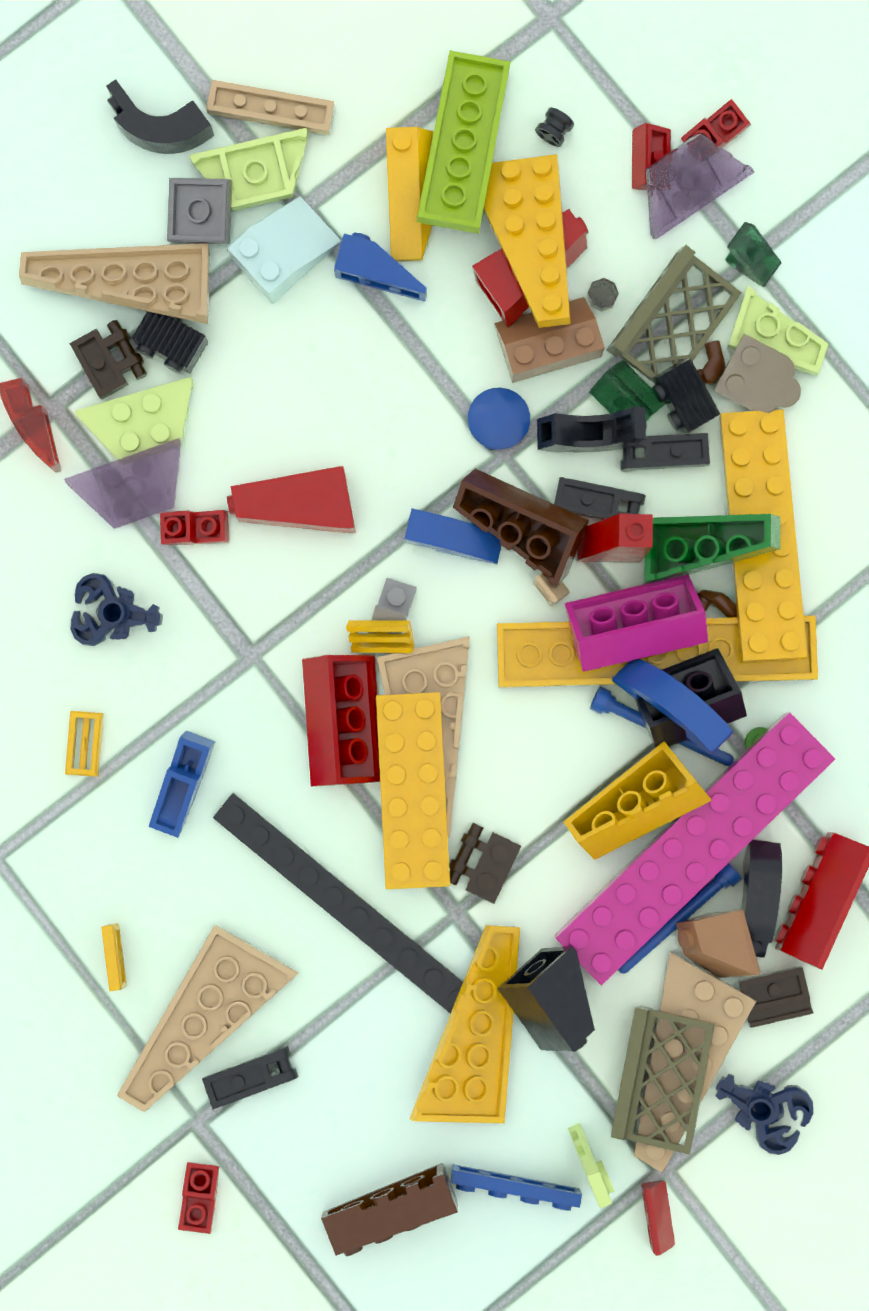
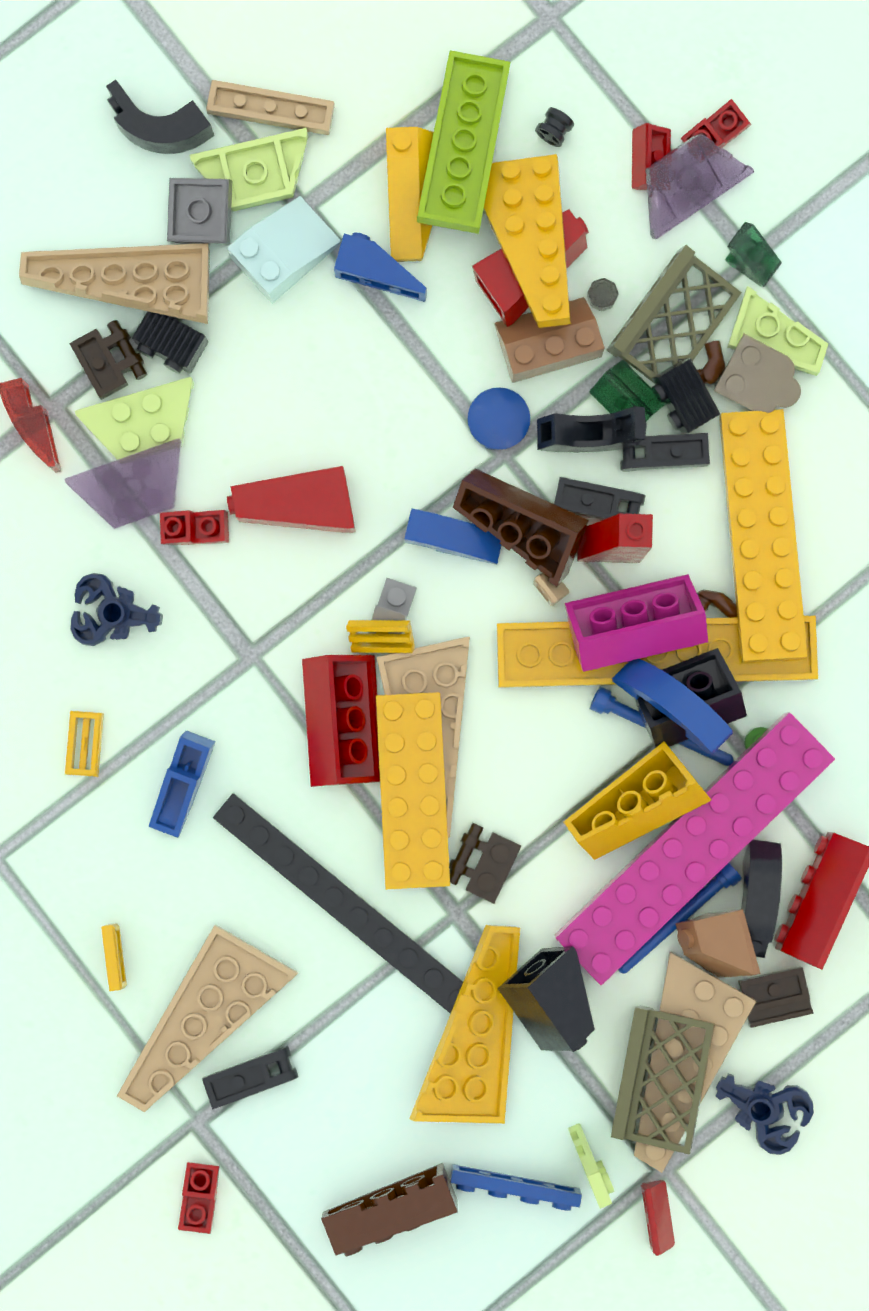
(707, 542): green wedge -> none

